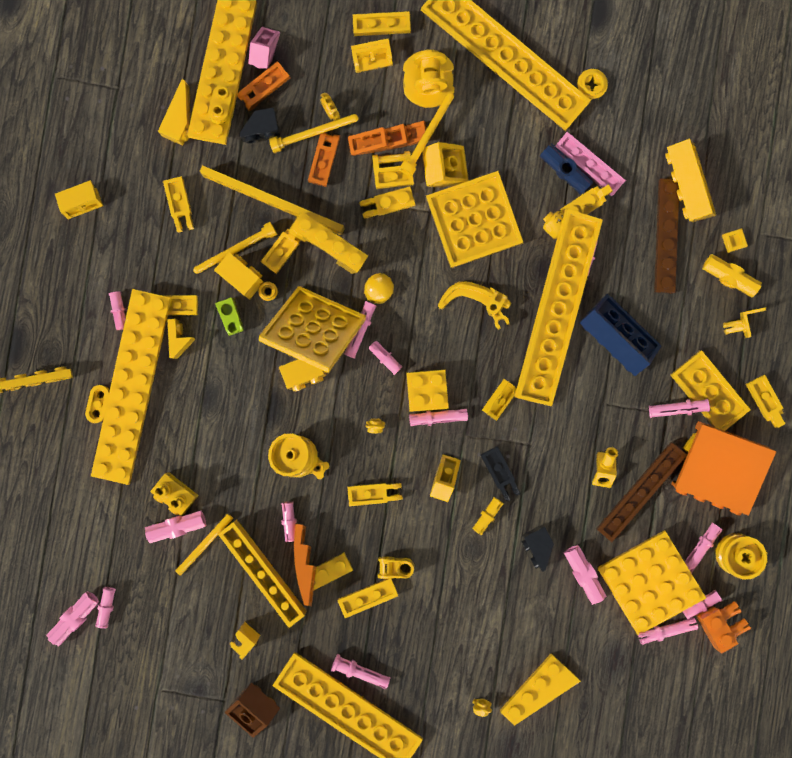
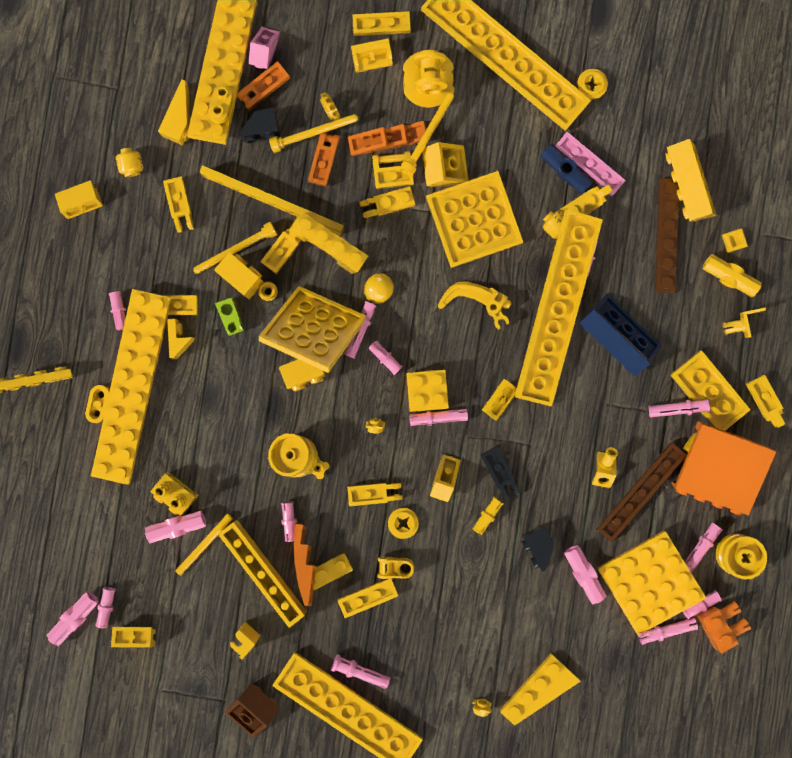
(129, 162): none -> yellow head
(133, 637): none -> yellow hinge
(403, 532): none -> yellow gear

